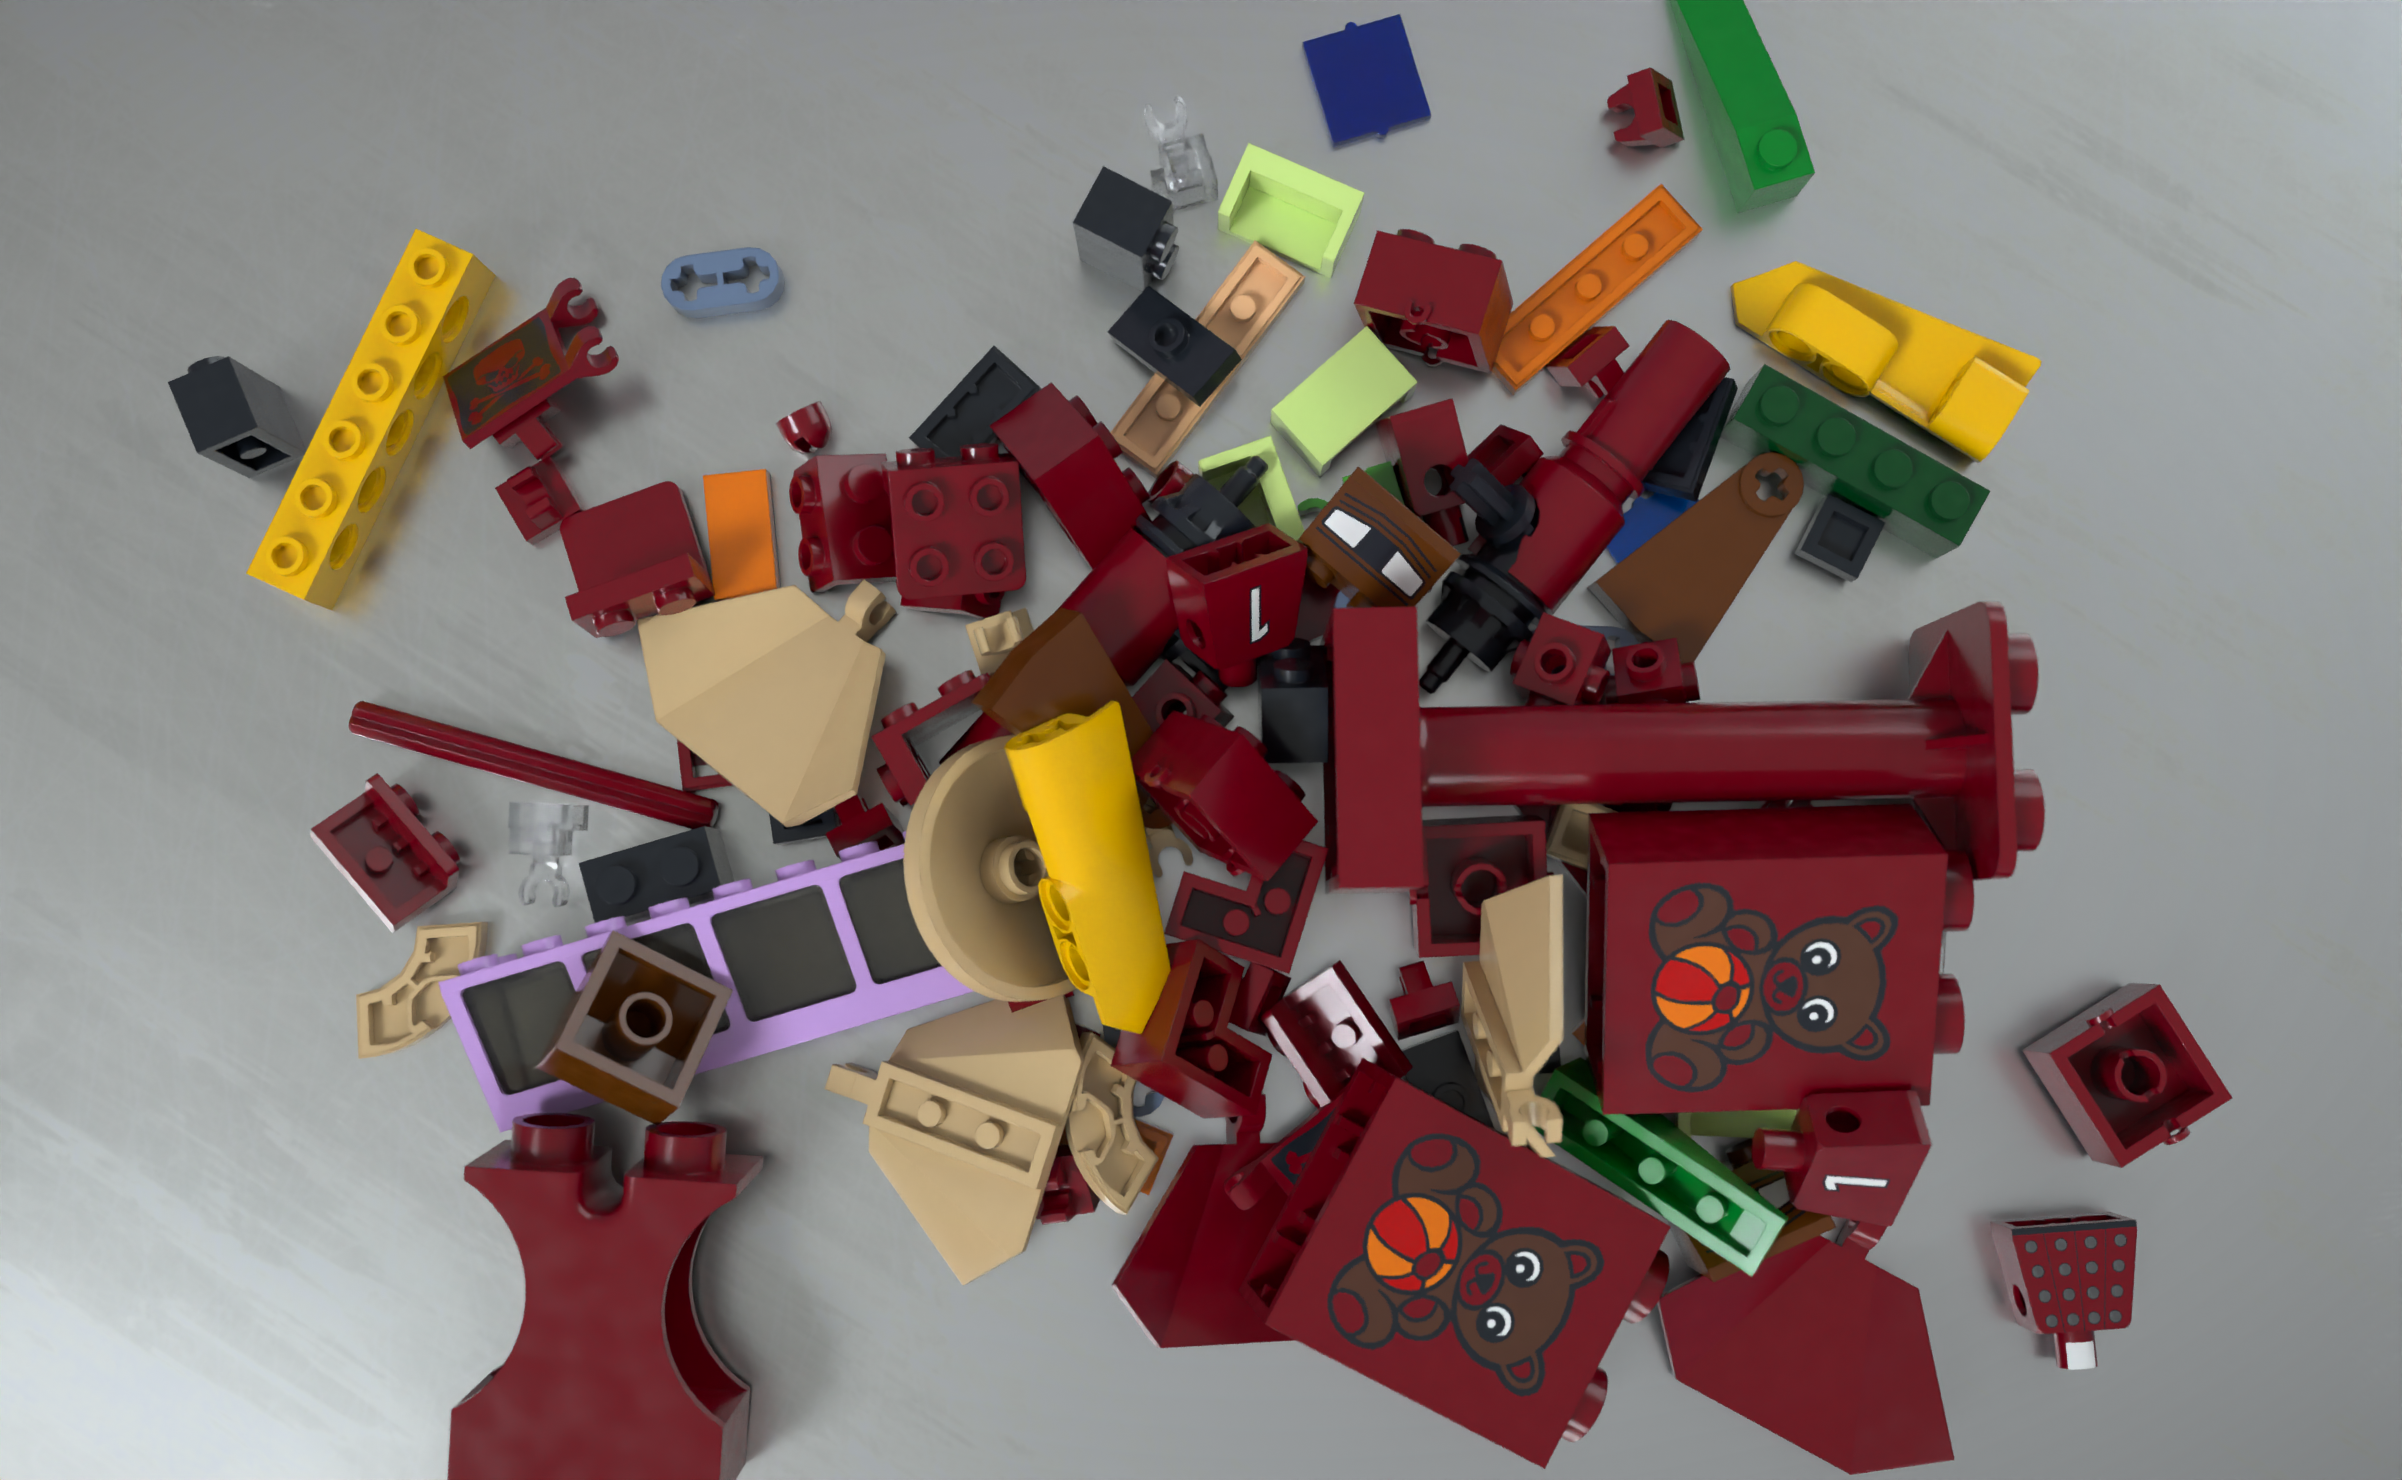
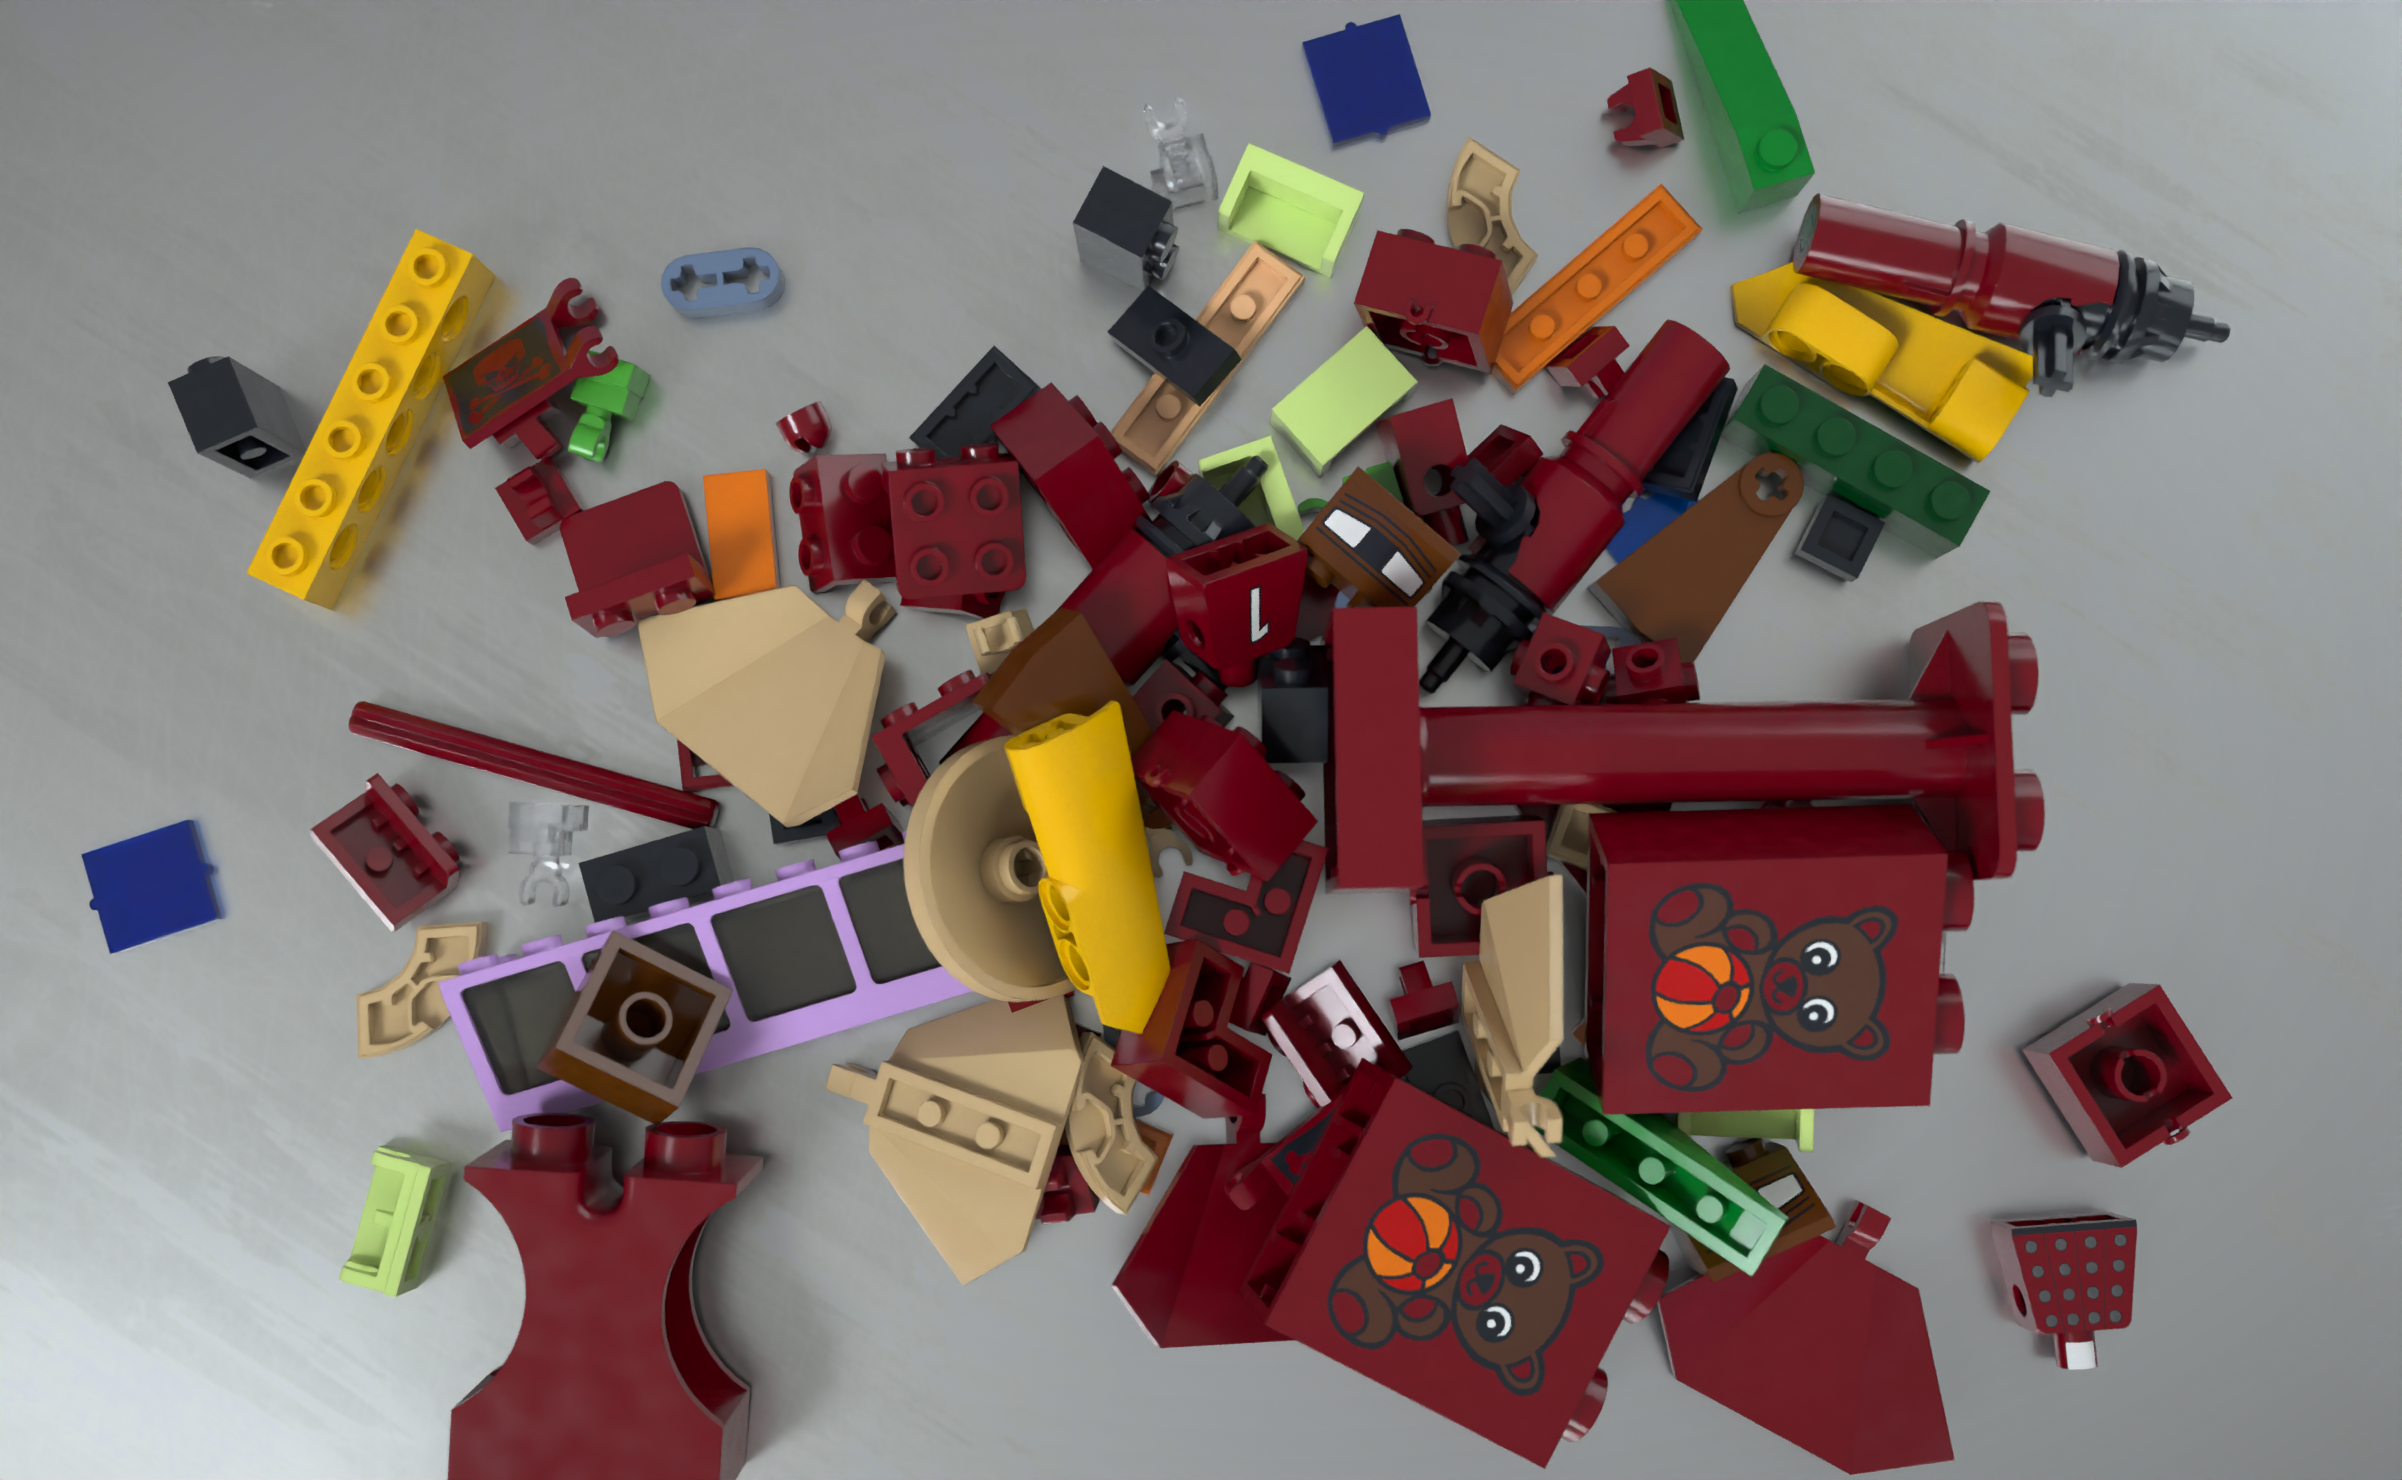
(151, 886): none -> clear blue piece
(396, 1221): none -> yellowish green hinge
(605, 395): none -> bright green piece
(1482, 209): none -> tan tile
(1849, 1153): dark red torso -> none
(2008, 283): none -> dark red piece

